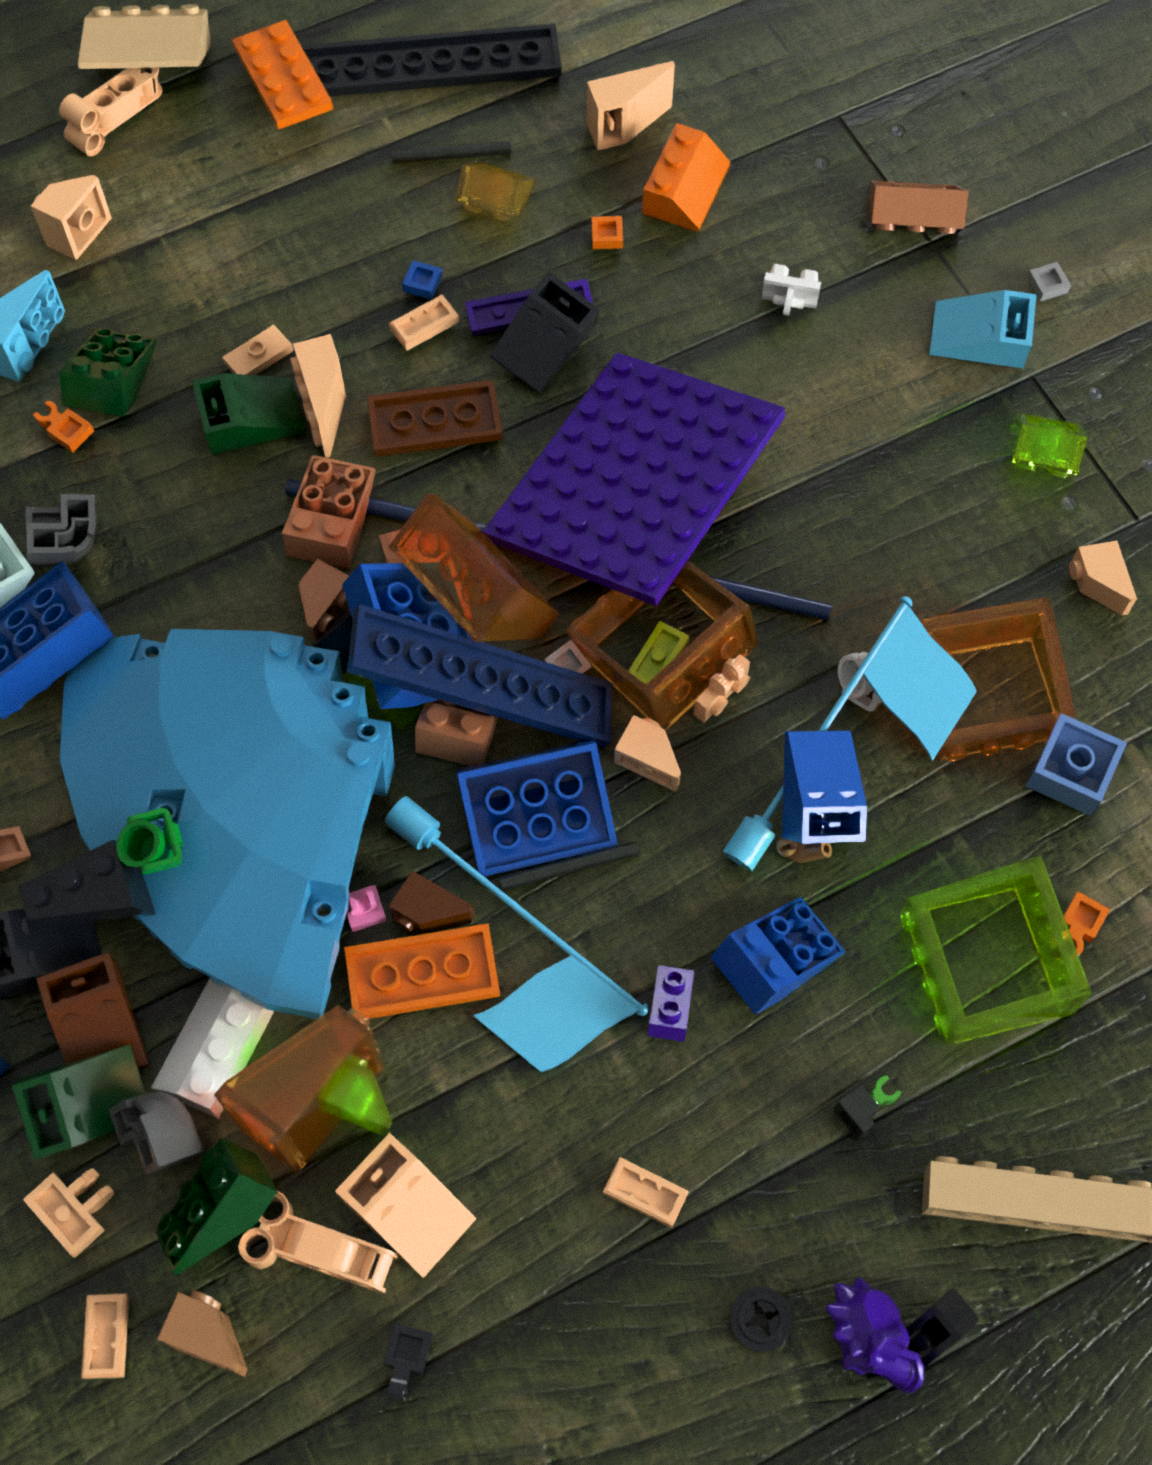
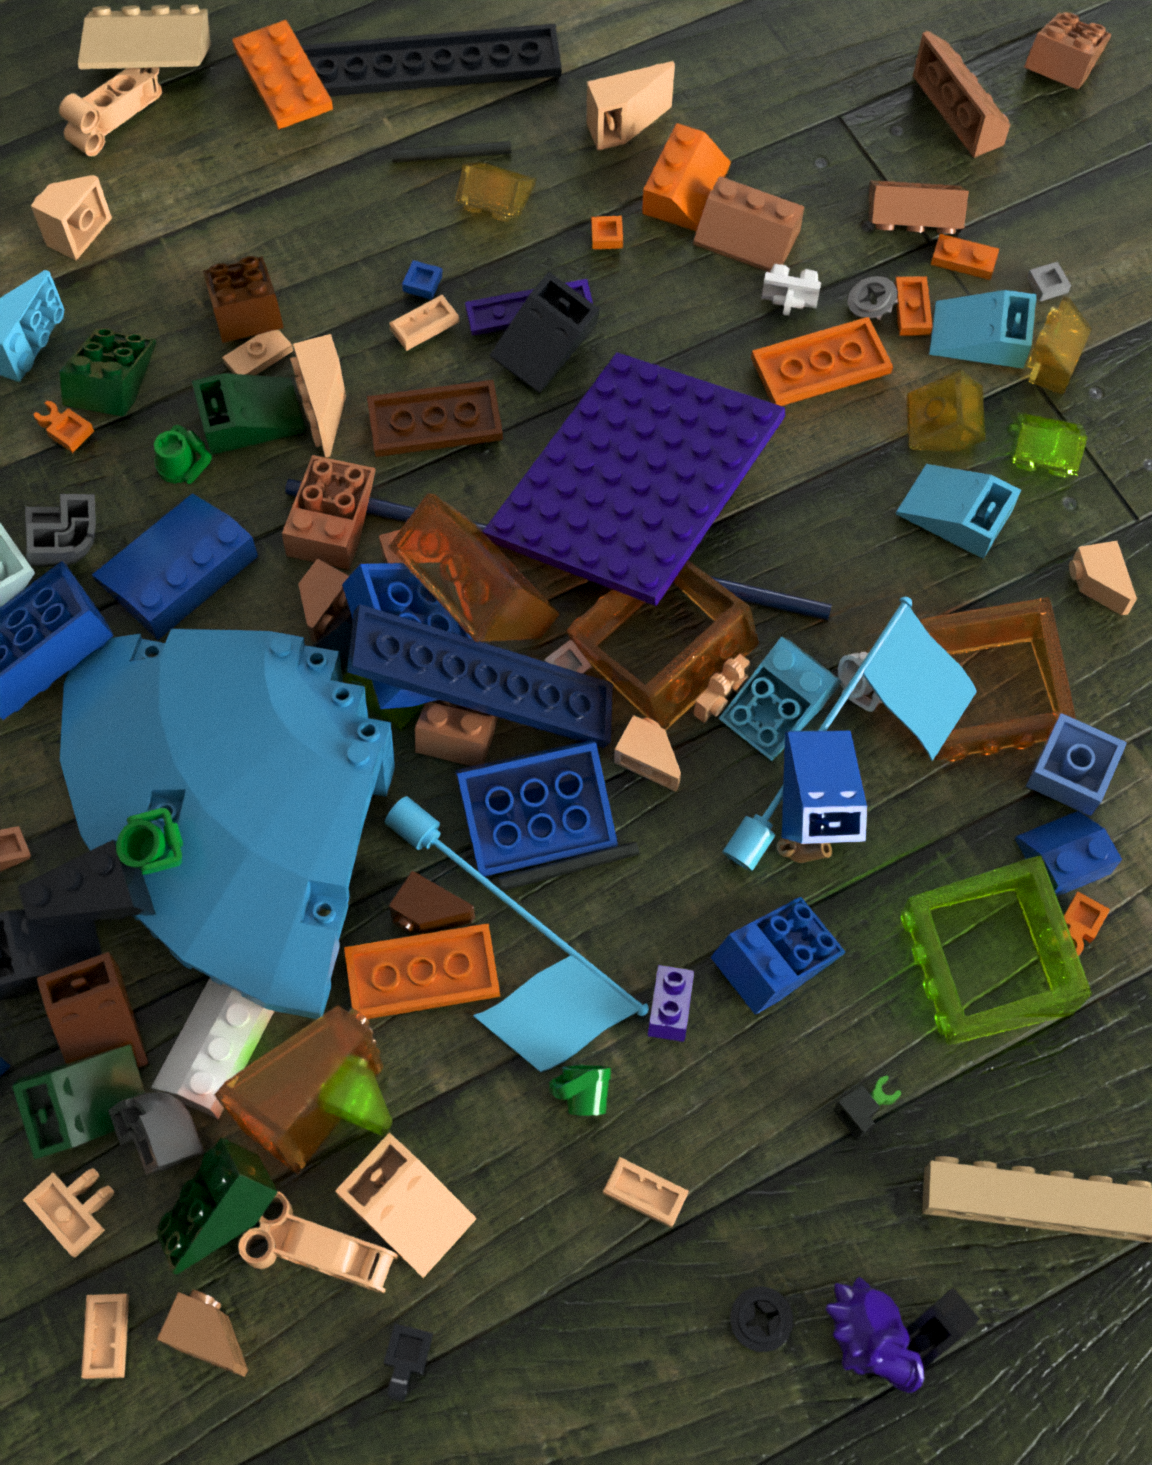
(174, 457): none -> green piece
(177, 564): none -> blue slope
(243, 298): none -> reddish brown slope
(365, 909): bright pink tile -> none
(583, 1088): none -> green piece
(658, 652): lime plate -> none
(748, 225): none -> nougat slope
(779, 698): none -> medium azure slope
(821, 362): none -> orange plate
(860, 296): none -> light grey gear
(913, 306): none -> orange plate
(946, 414): none -> clear yellow slope
(959, 96): none -> nougat slope
(960, 506): none -> medium azure slope
(965, 256): none -> orange plate
(1059, 347): none -> clear yellow slope
(1067, 49): none -> nougat slope
(1072, 851): none -> blue slope

